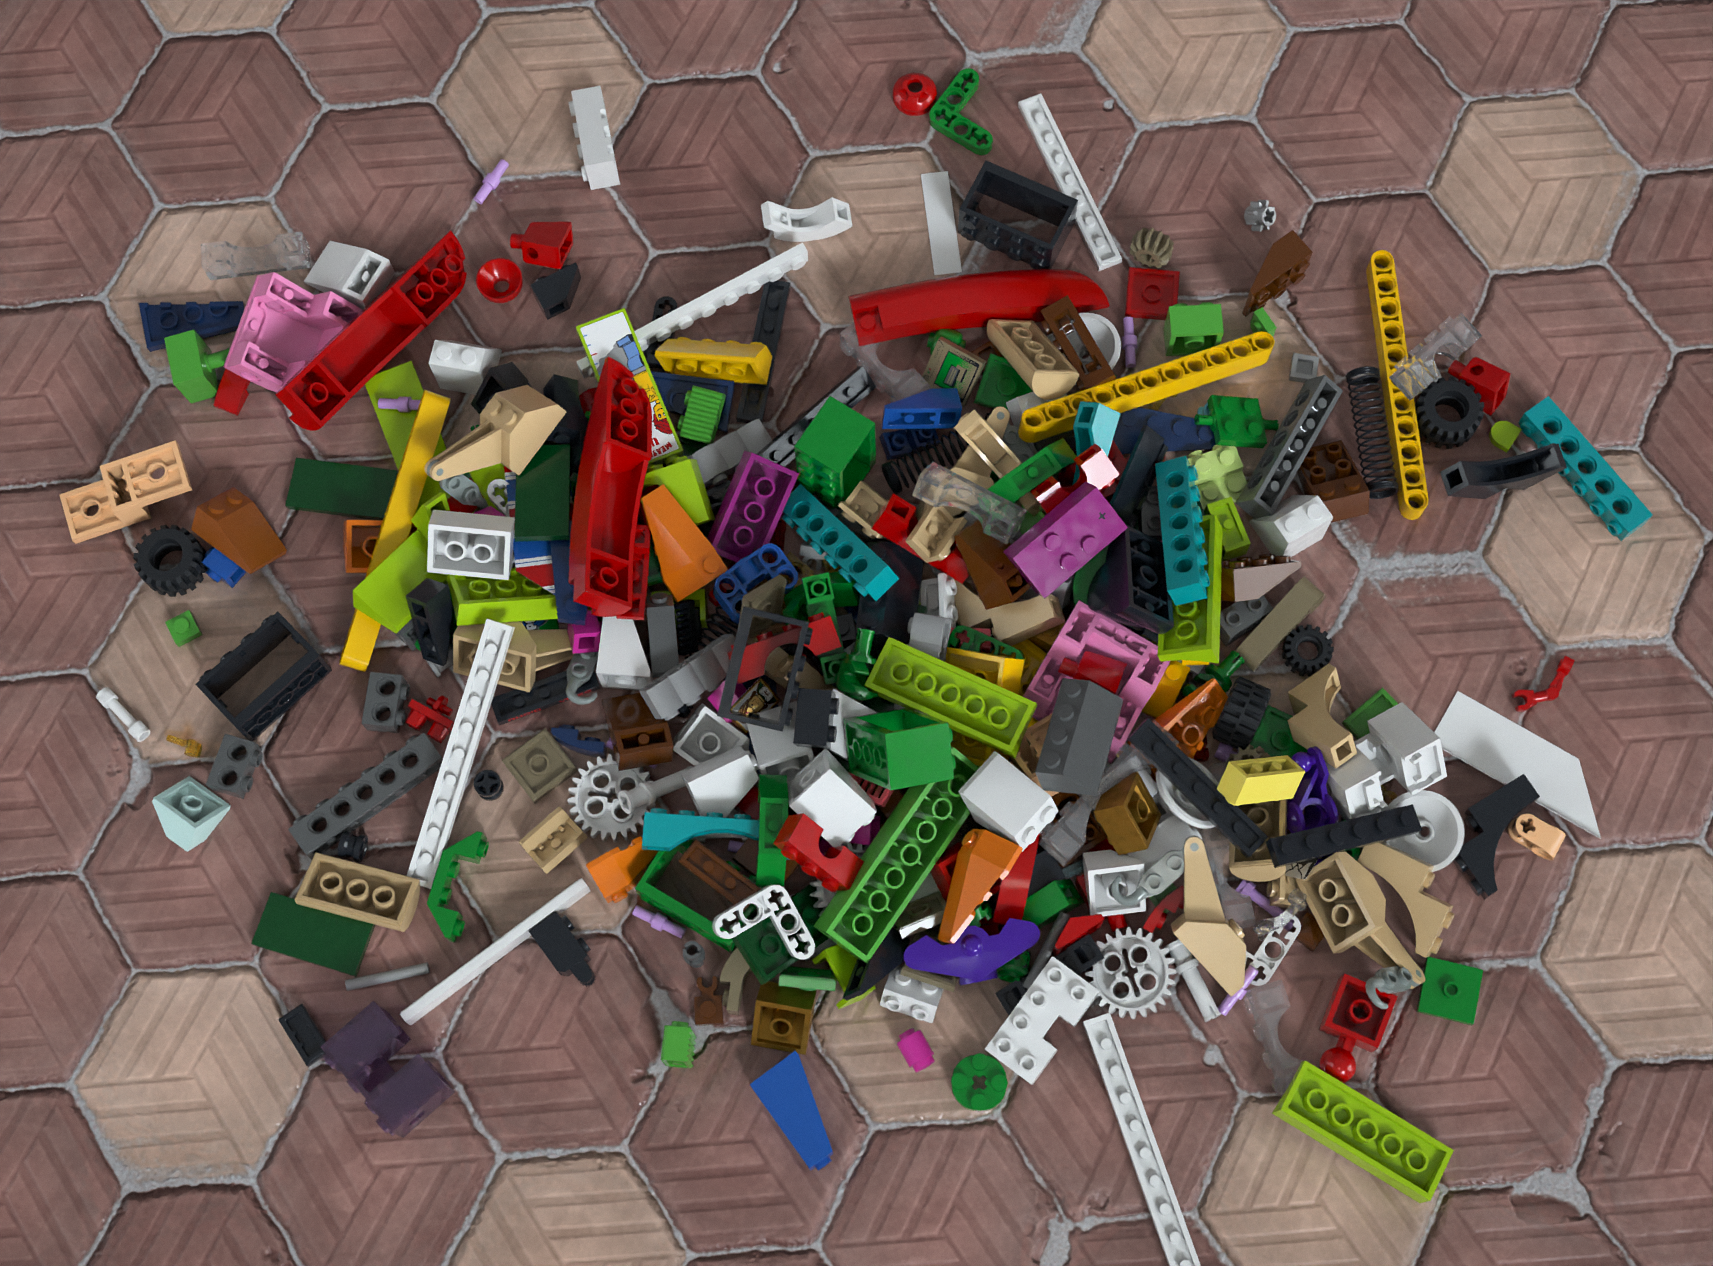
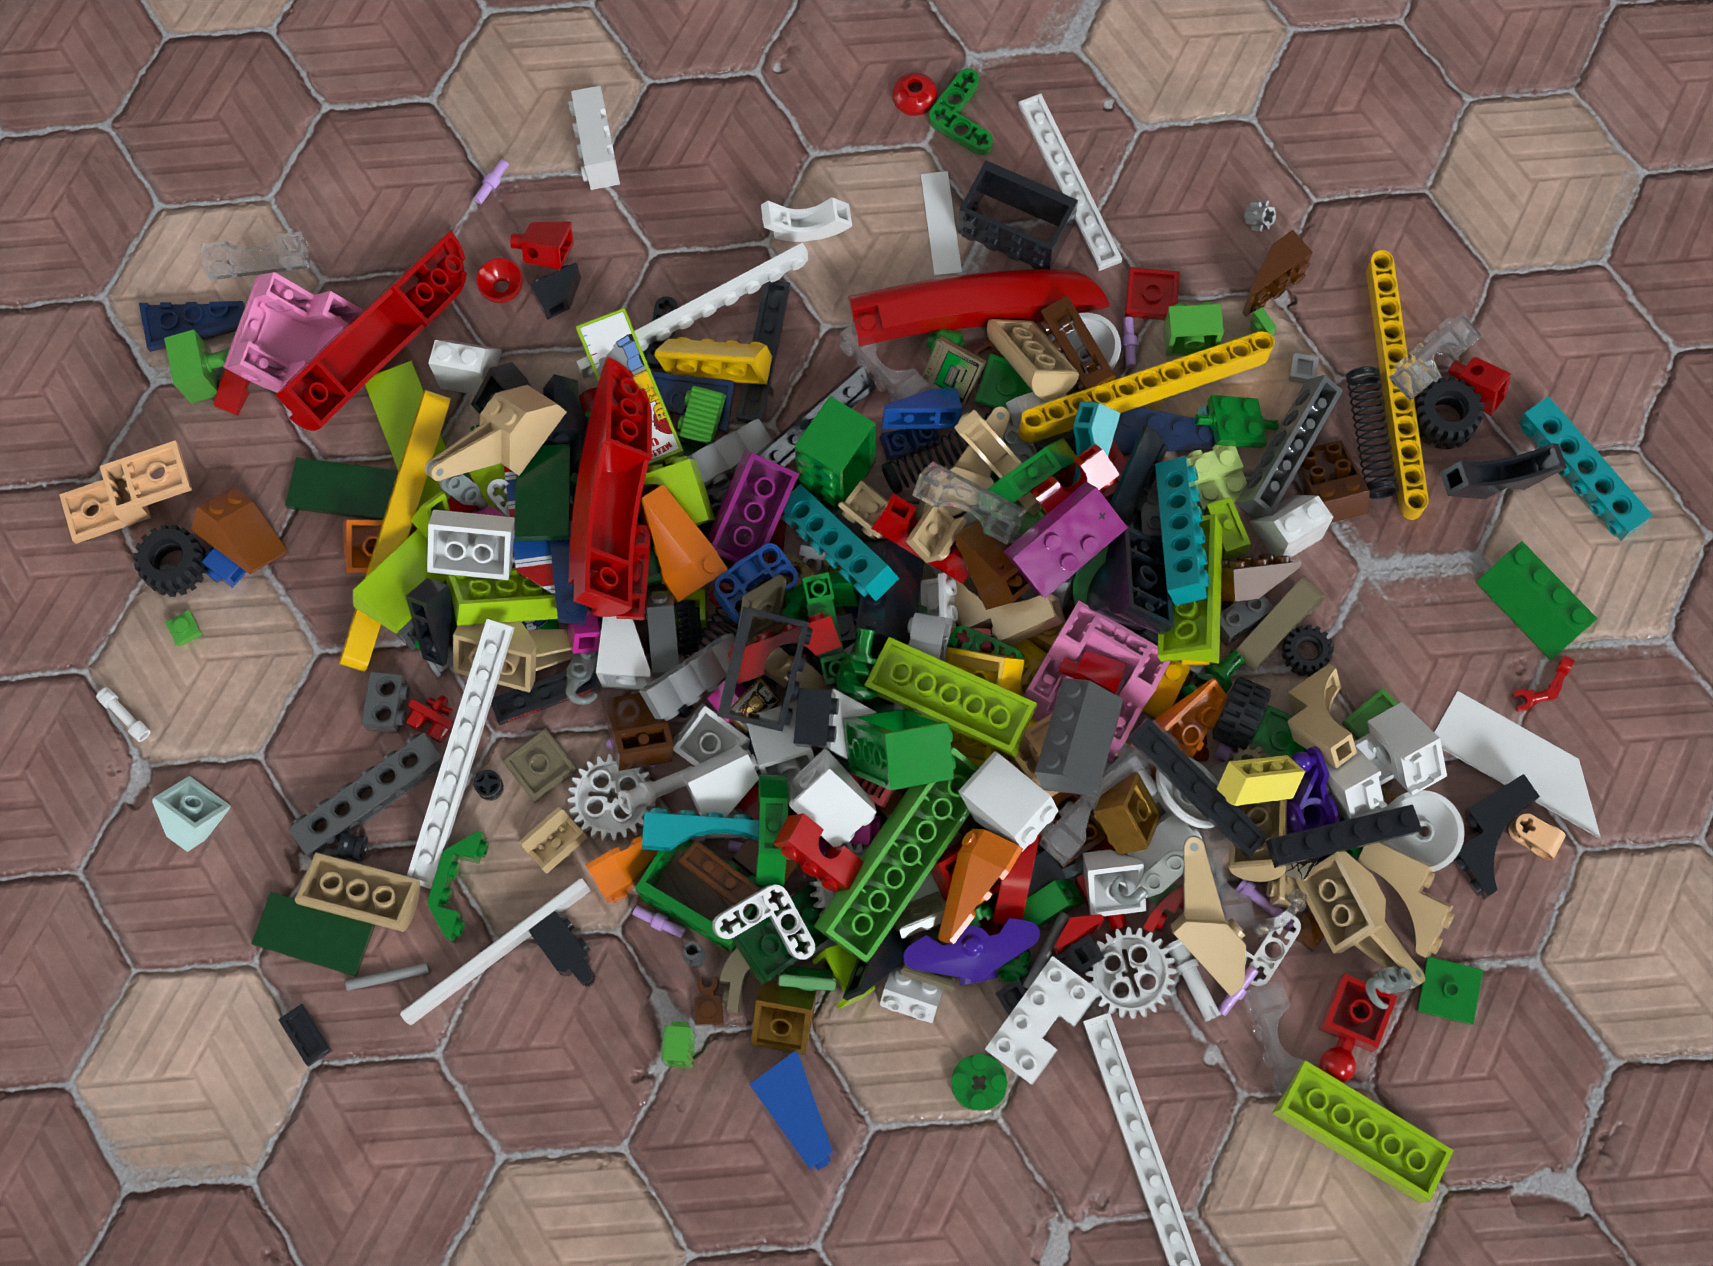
(192, 748): clear yellow hand -> none
(227, 765): dark grey brick -> none
(278, 696): black hose -> none
(351, 273): white slope -> none
(362, 1055): clear purple piece -> none
(403, 404): lavender bar -> none
(571, 739): dark blue slope -> none
(915, 1049): dark pink brick -> none
(1151, 247): dark tan gear -> none
(1503, 435): lime tile -> none
(1536, 600): none -> green slope

